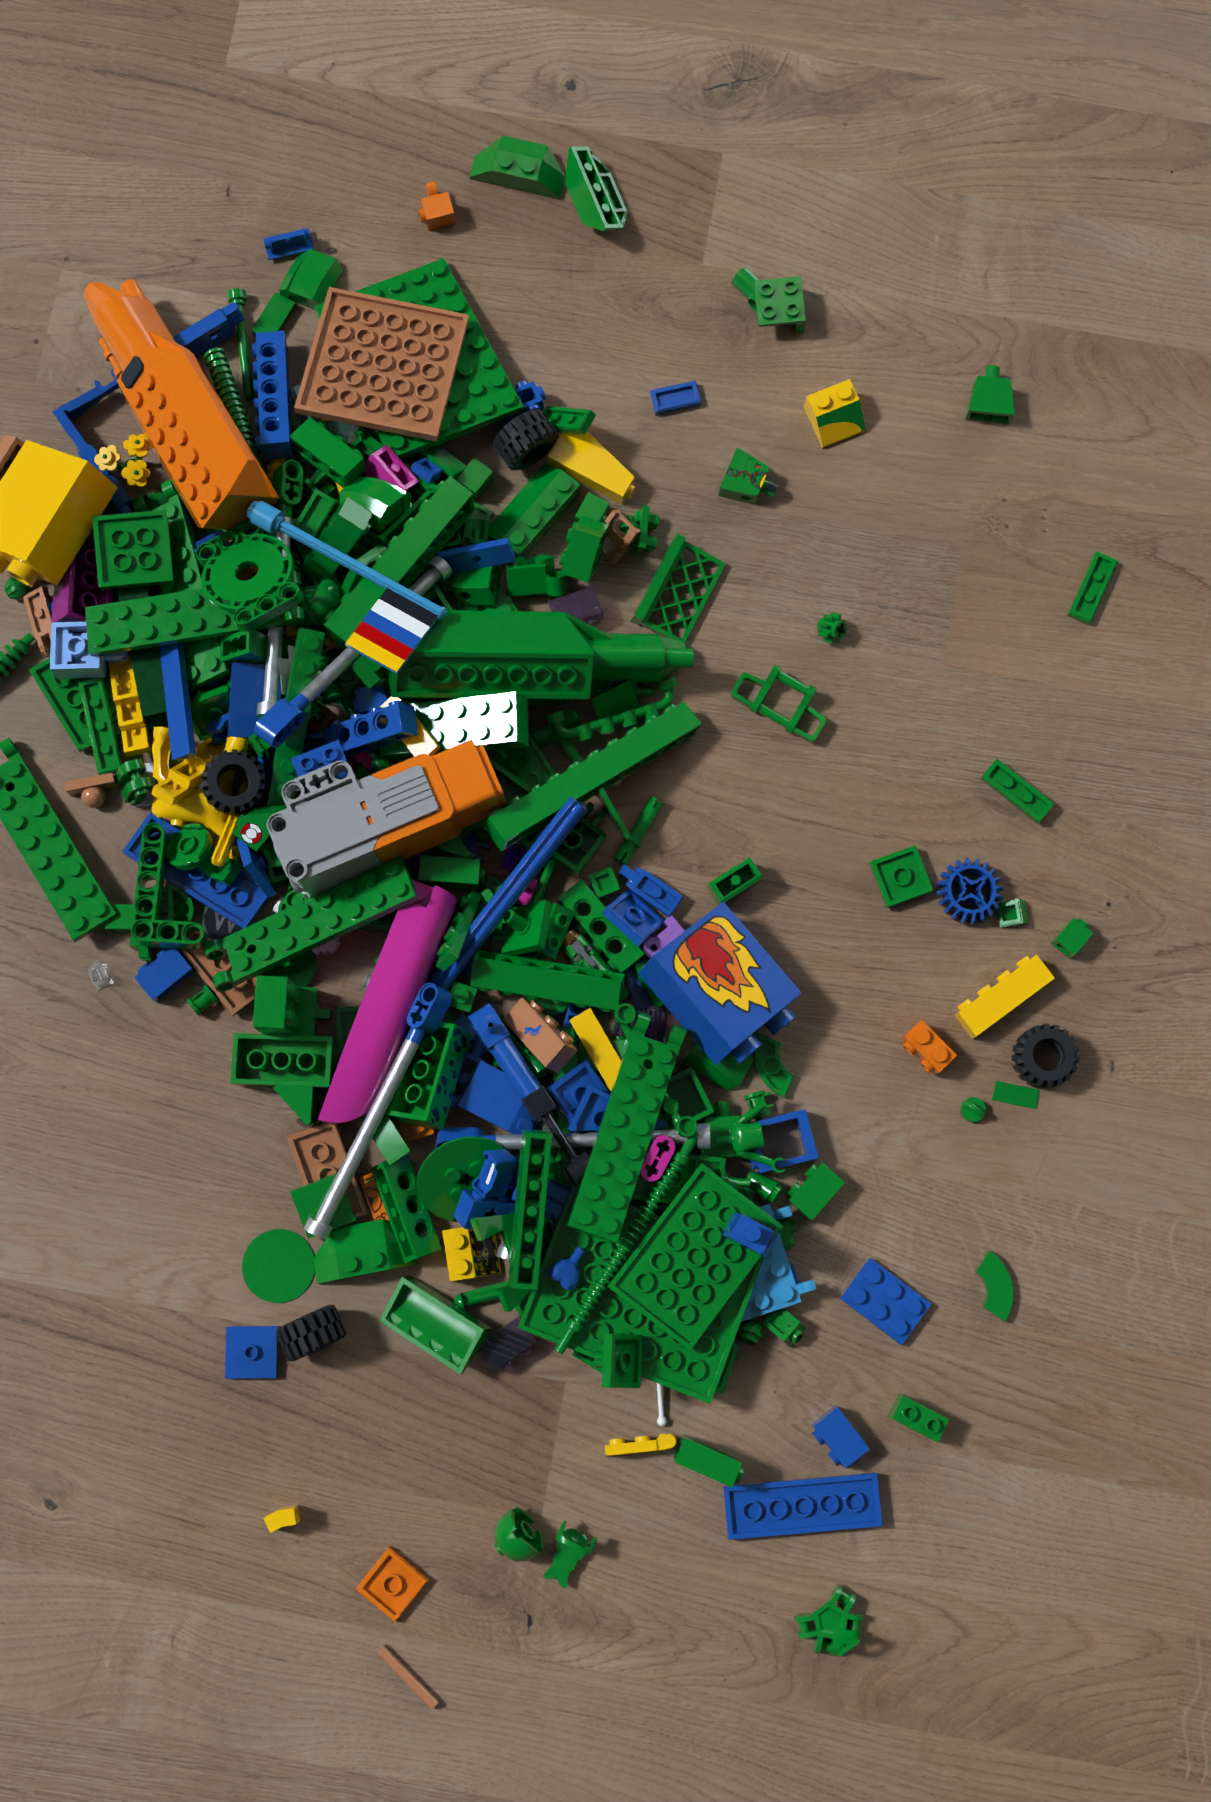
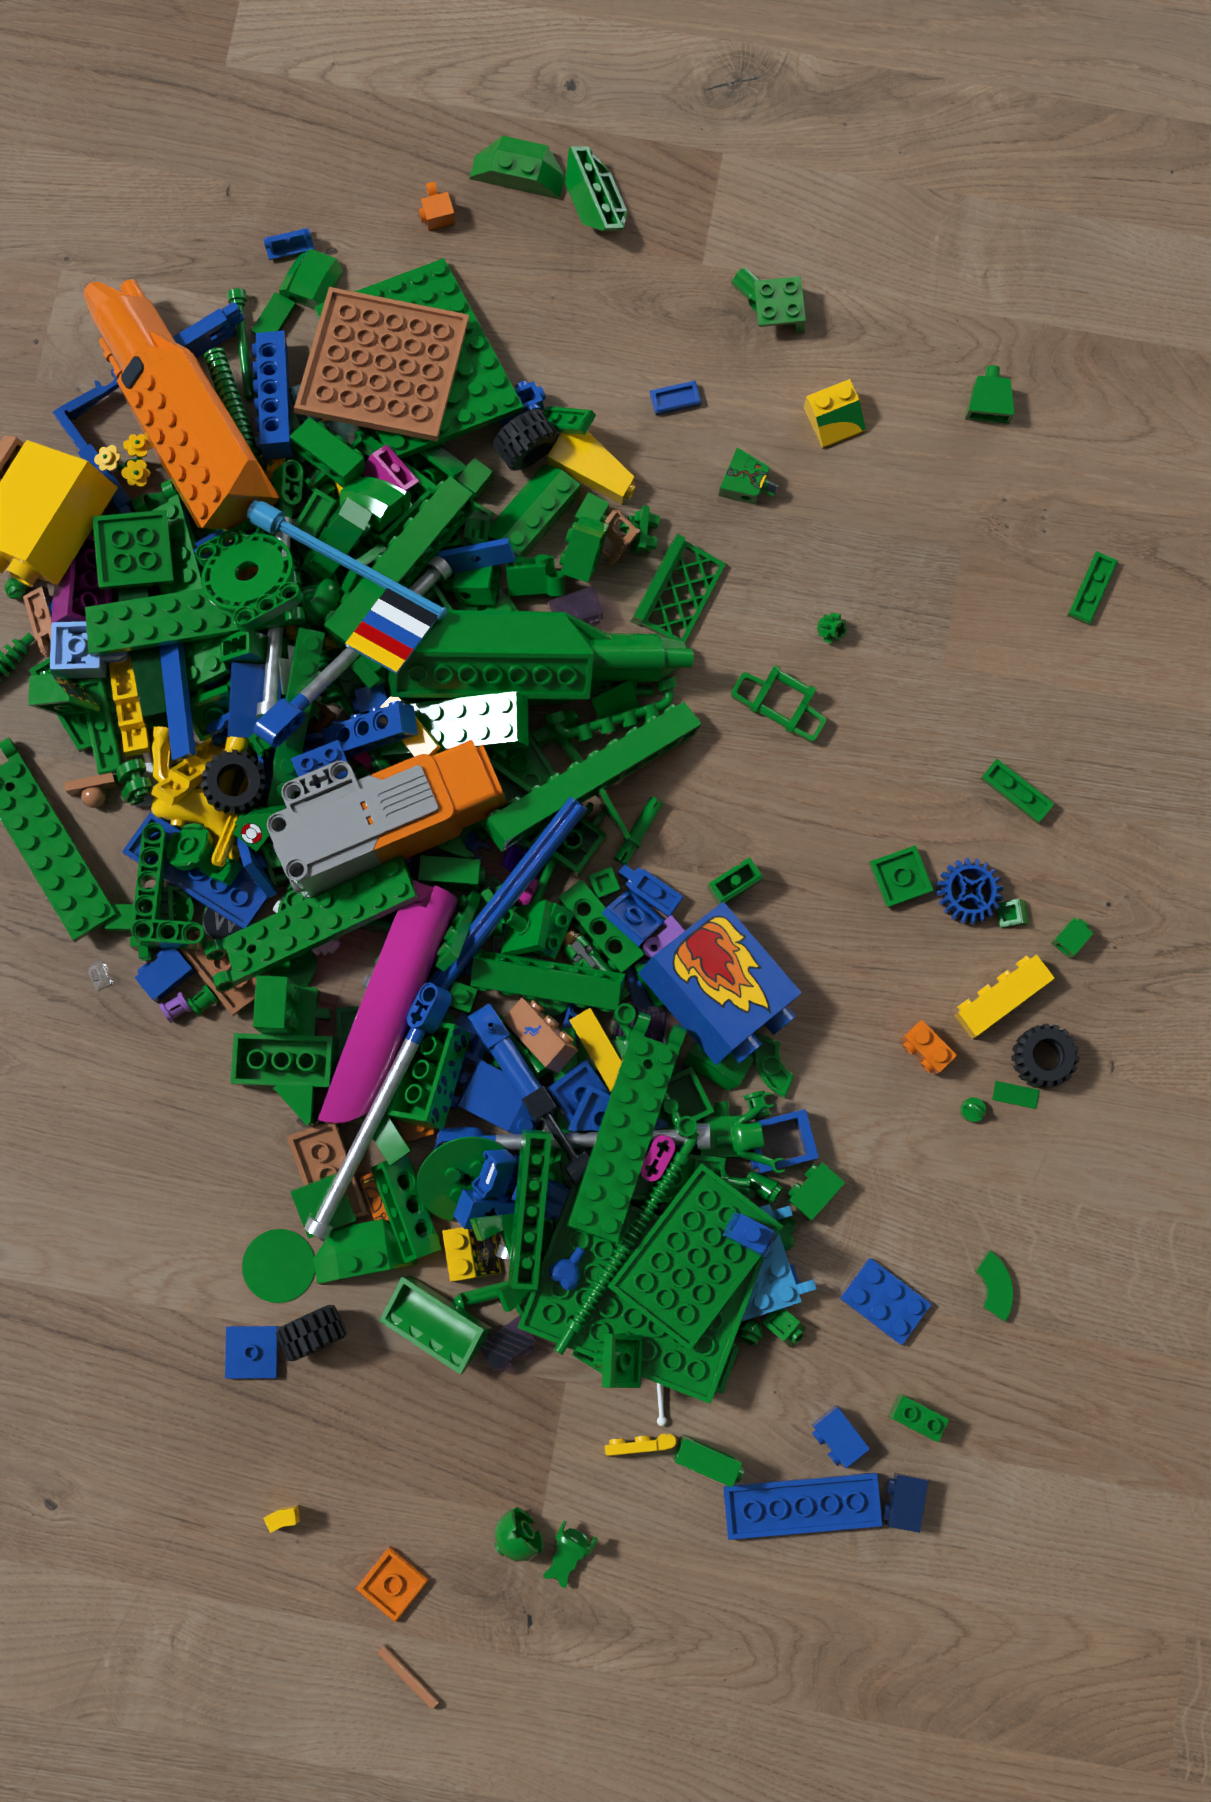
(59, 695): none -> green slope
(166, 1008): none -> medium lavender bush
(426, 470): blue tile -> none
(832, 1623): green piece -> none
(905, 1502): none -> dark blue brick

